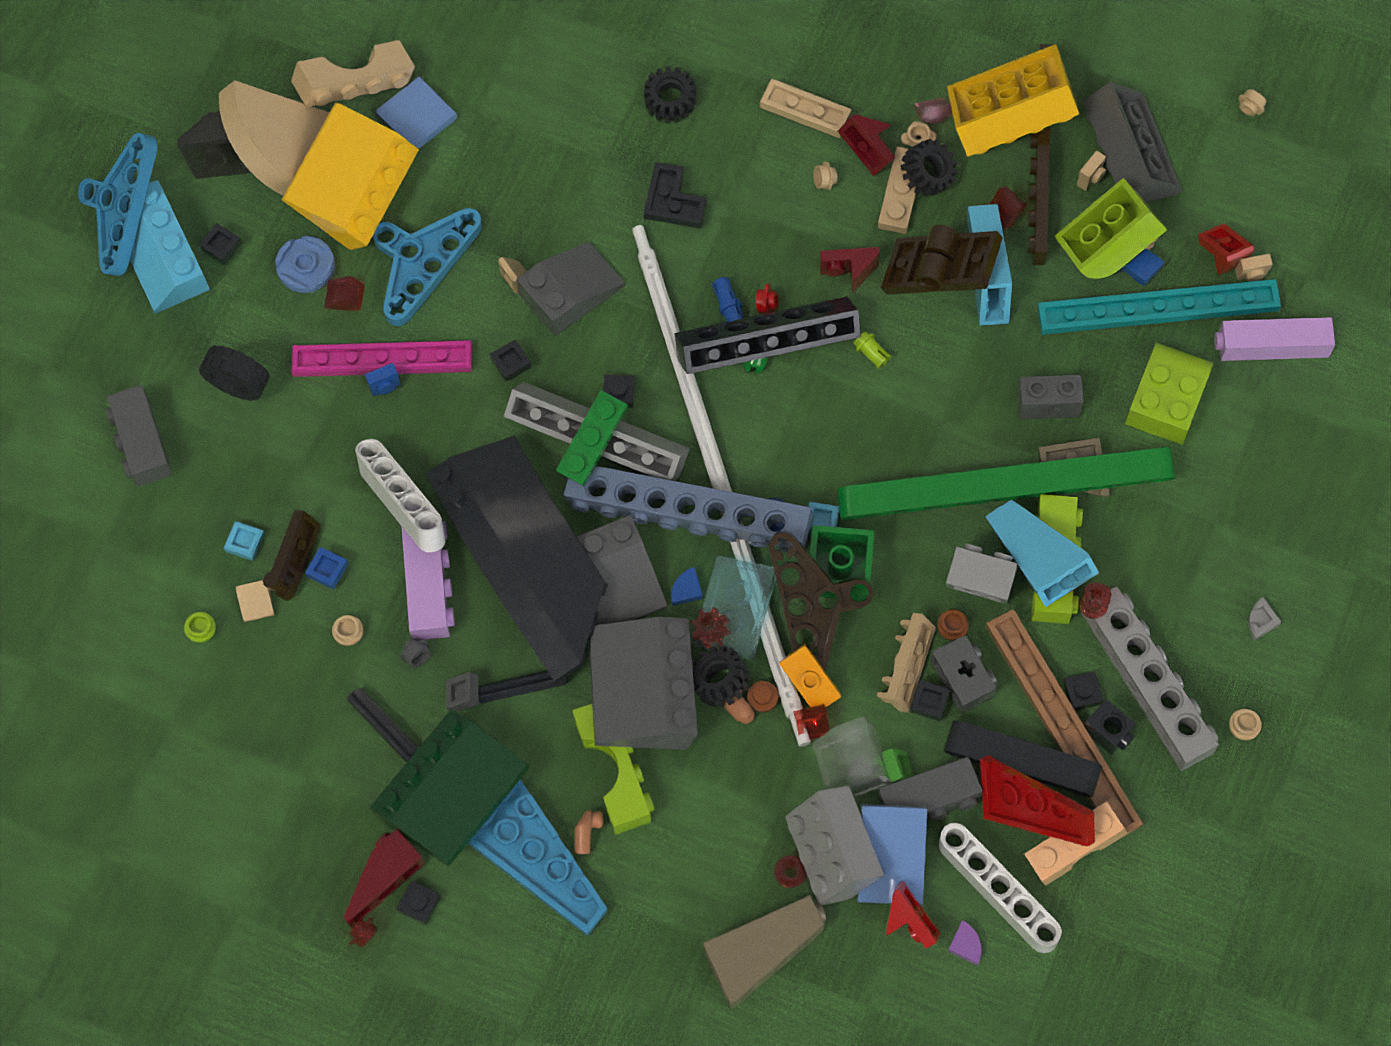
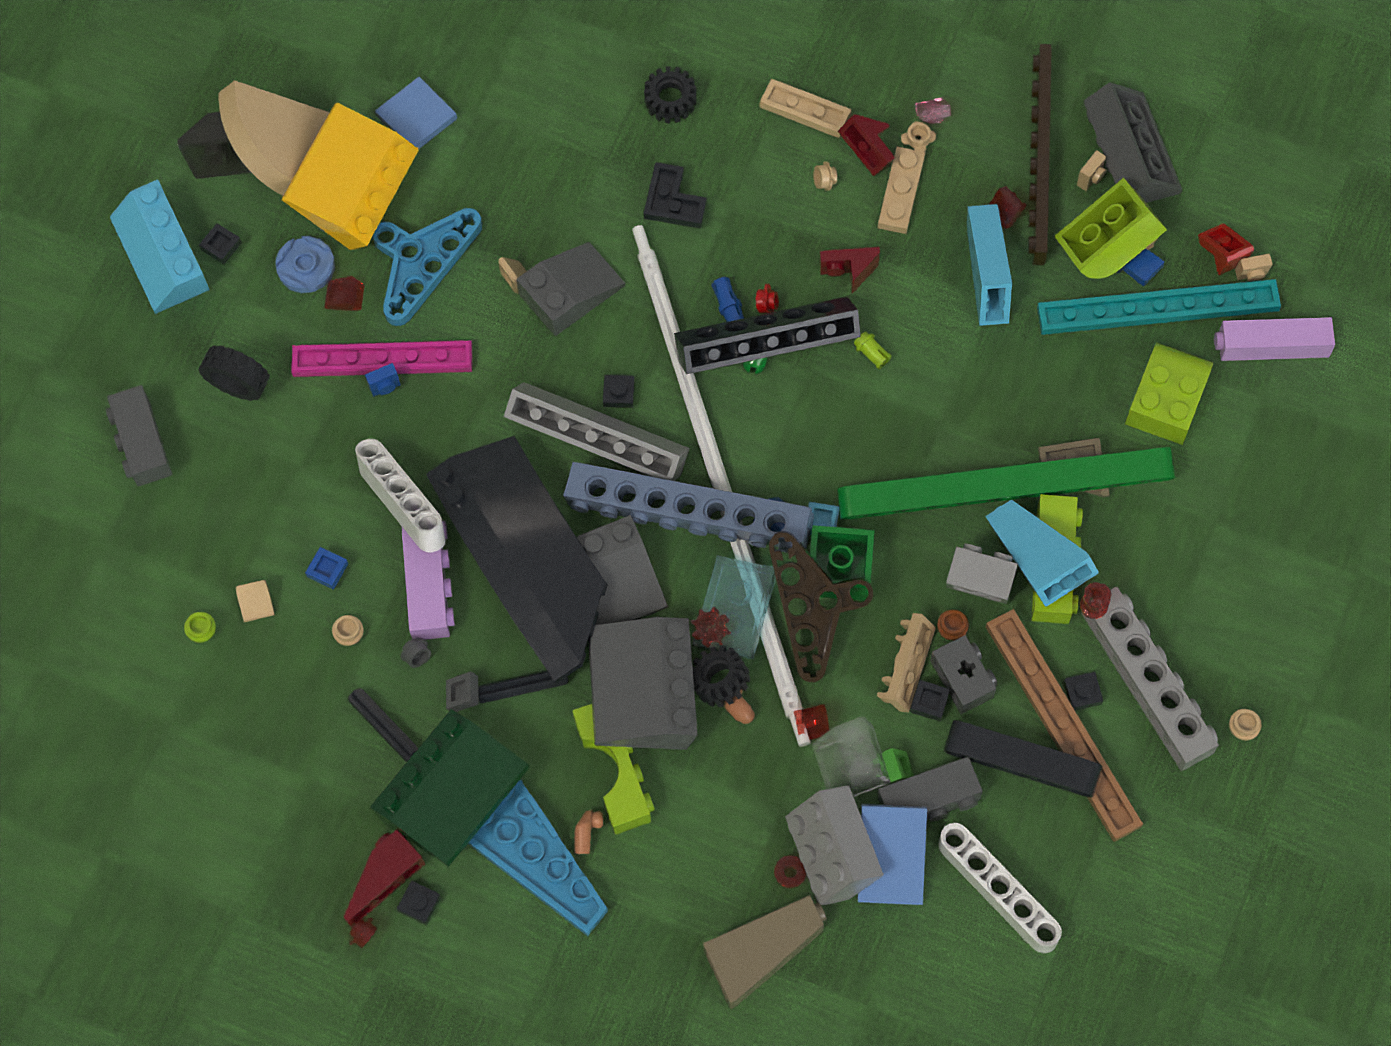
(115, 216): dark azure beam -> none
(244, 541): medium azure tile -> none
(292, 555): dark brown plate -> none
(324, 82): tan arch -> none
(510, 360): black plate -> none
(592, 438): green plate -> none
(686, 588): blue tile -> none
(762, 696): dark orange plate -> none
(810, 677): light orange plate -> none
(908, 910): red slope -> none
(919, 176): black tyre -> none
(942, 261): dark brown plate -> none
(966, 944): medium lavender tile -> none
(1012, 101): yellow slope -> none
(1031, 806): red wing -> none
(1050, 397): dark grey brick -> none
(1058, 856): light nougat arch -> none
(1109, 714): black brick -> none
(1252, 103): tan plate -> none
(1262, 619): light grey tile -> none

